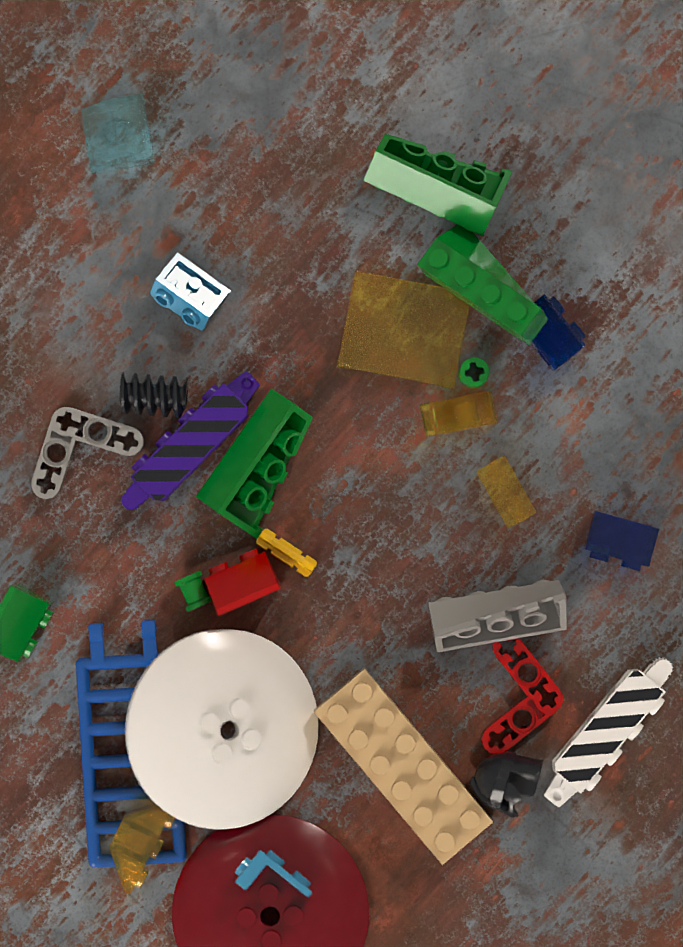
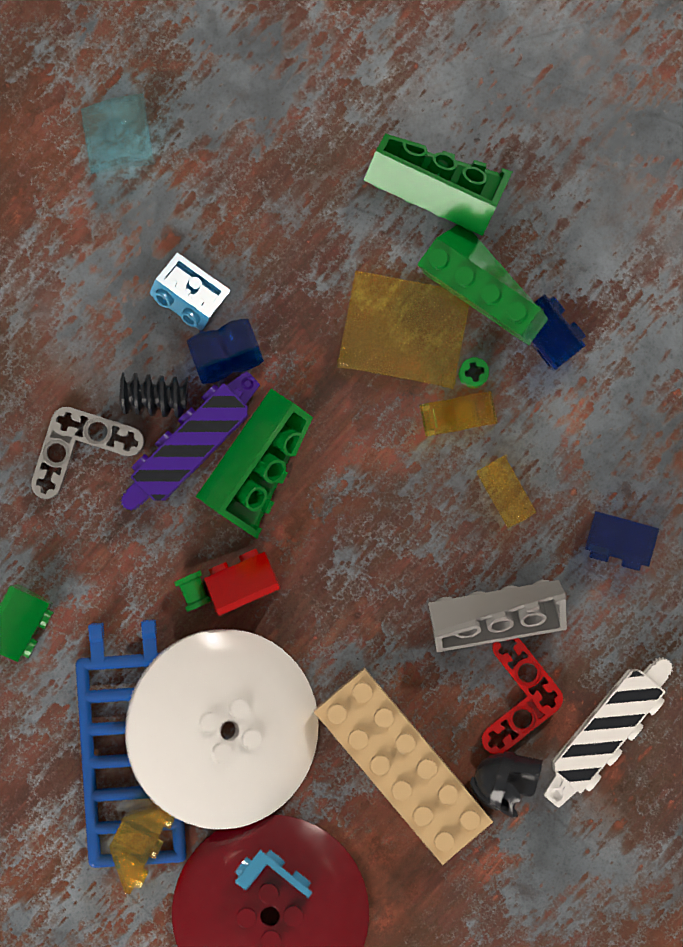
(225, 351): none -> clear blue brick
(286, 552): yellow axle -> none

